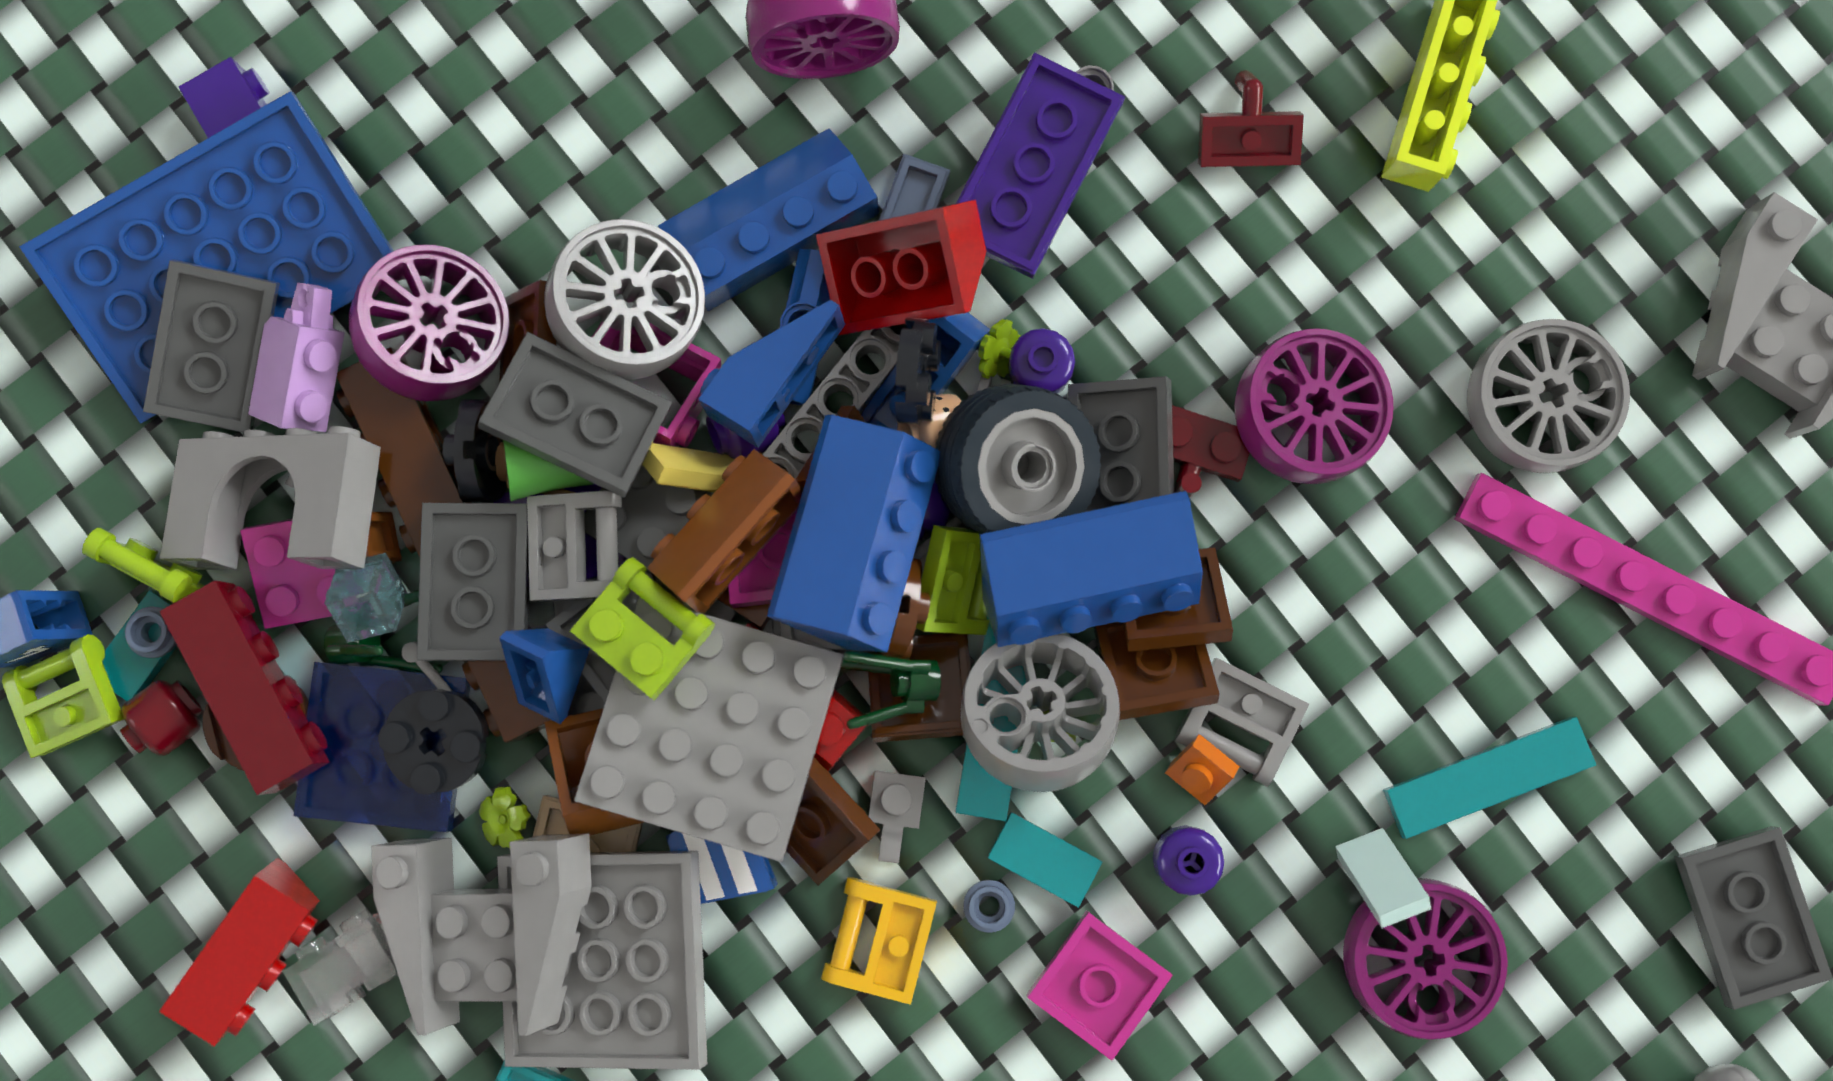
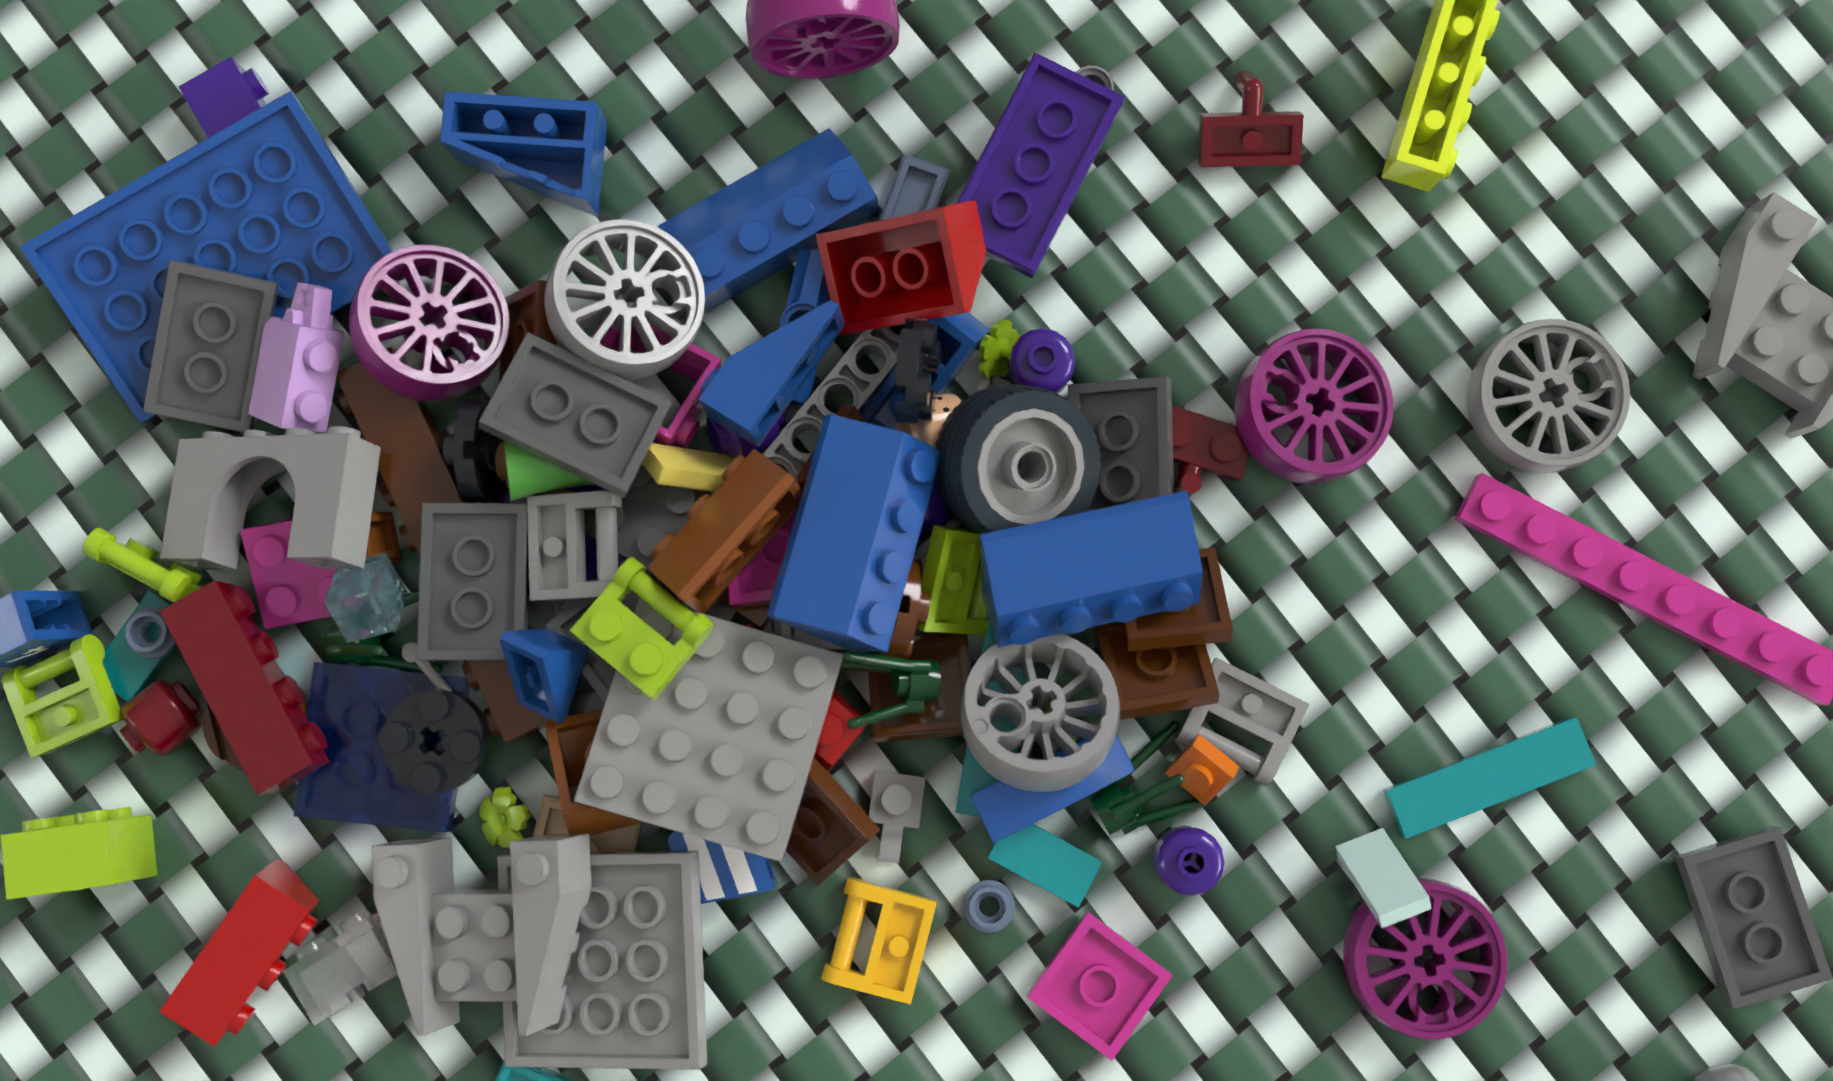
(78, 852): none -> lime brick
(531, 142): none -> blue wedge
(1012, 809): none -> blue slope
(1120, 806): none -> dark green plant

